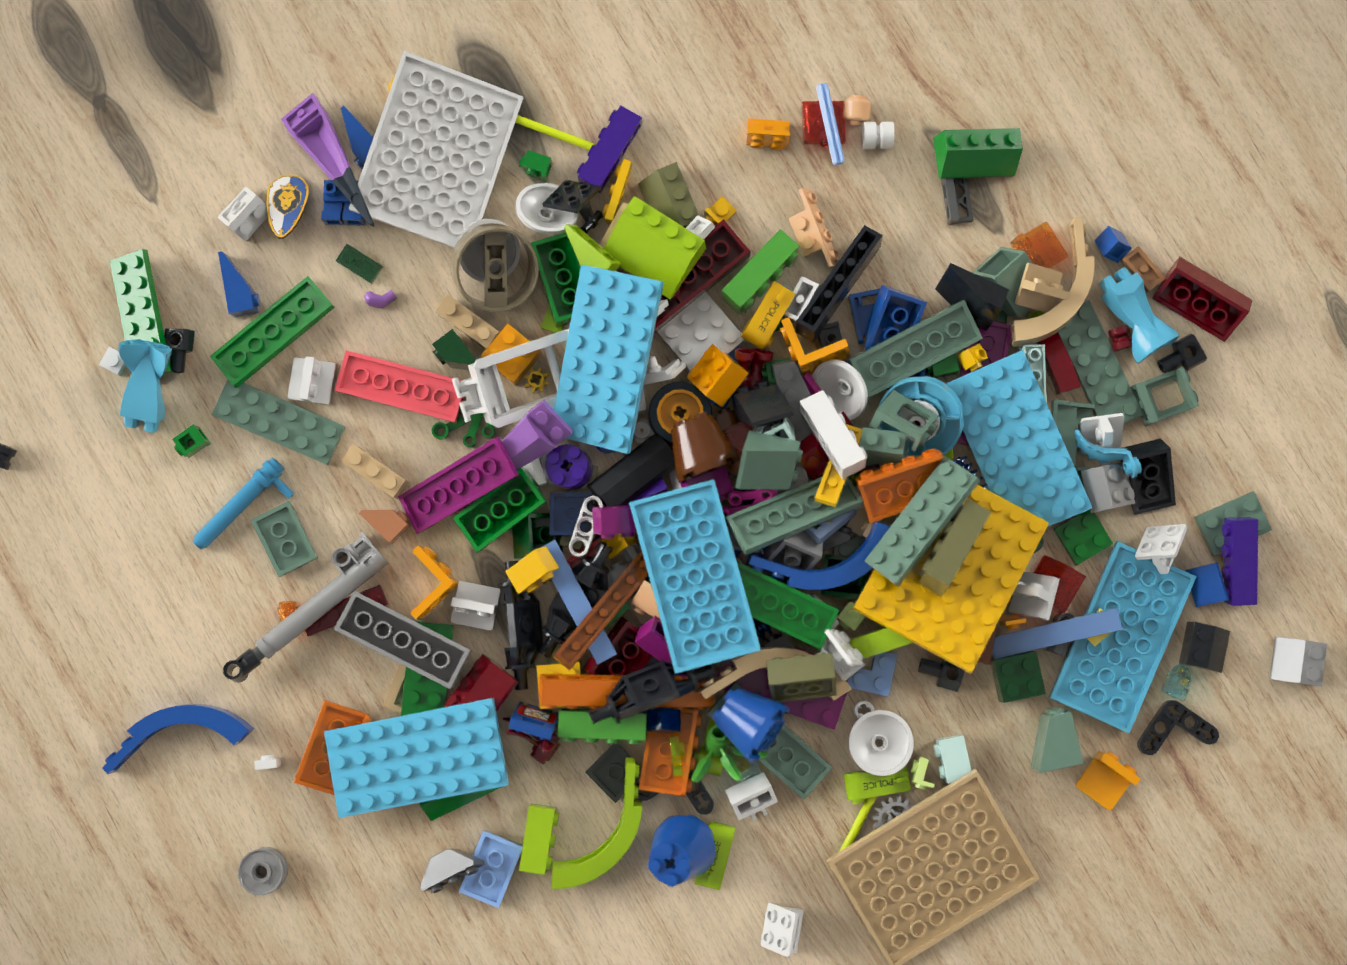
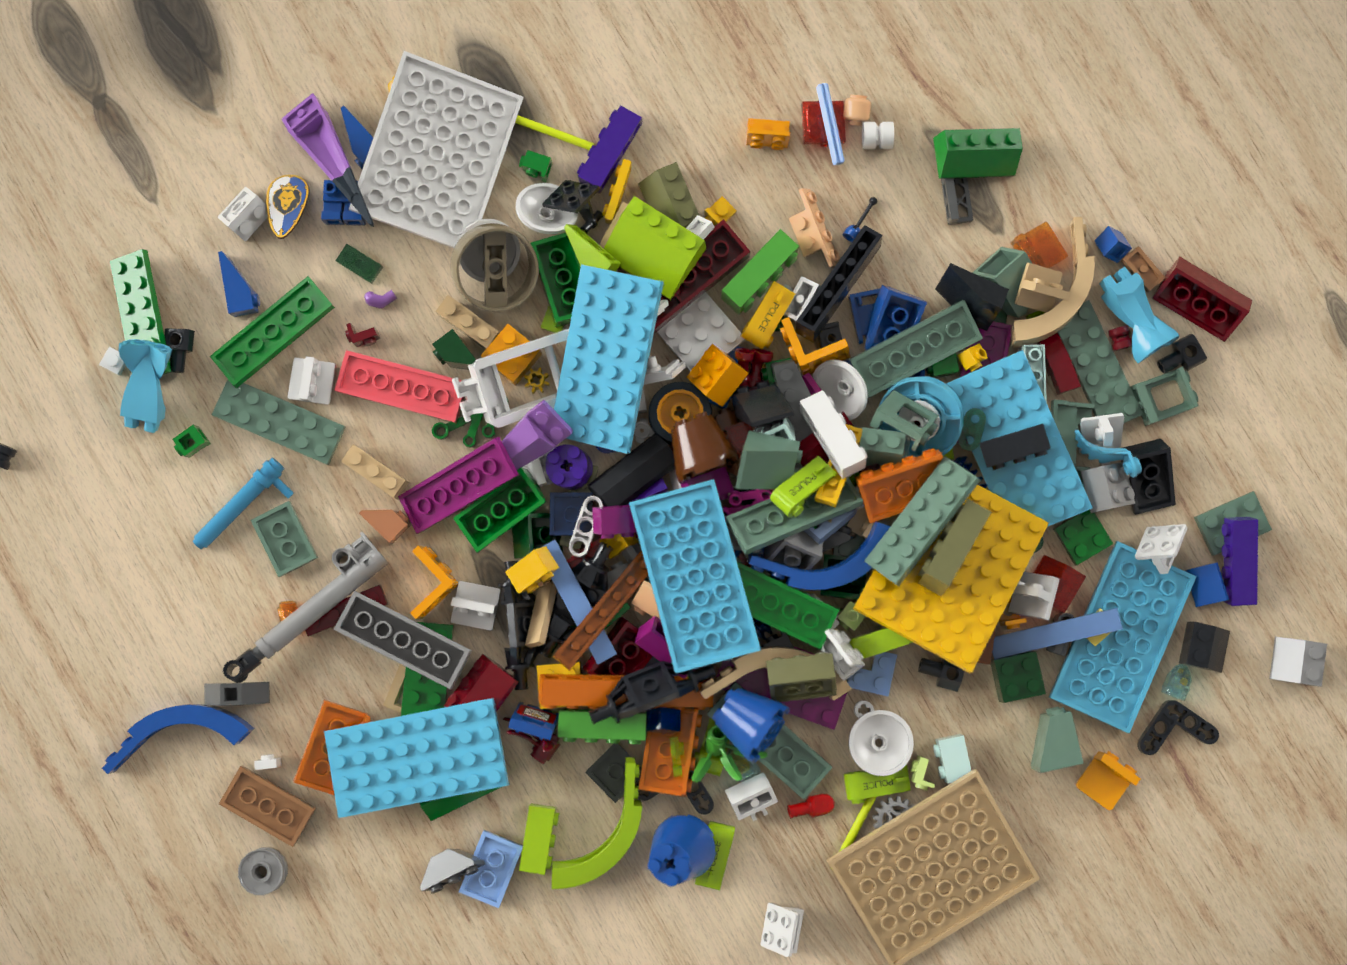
(237, 693): none -> dark grey slope
(267, 806): none -> medium nougat plate
(366, 337): none -> dark red bracket
(541, 615): none -> tan tile
(791, 494): none -> lime door
(813, 806): none -> red arm
(852, 231): none -> hinge
(972, 429): none -> clear green plate
(1015, 446): none -> black brick

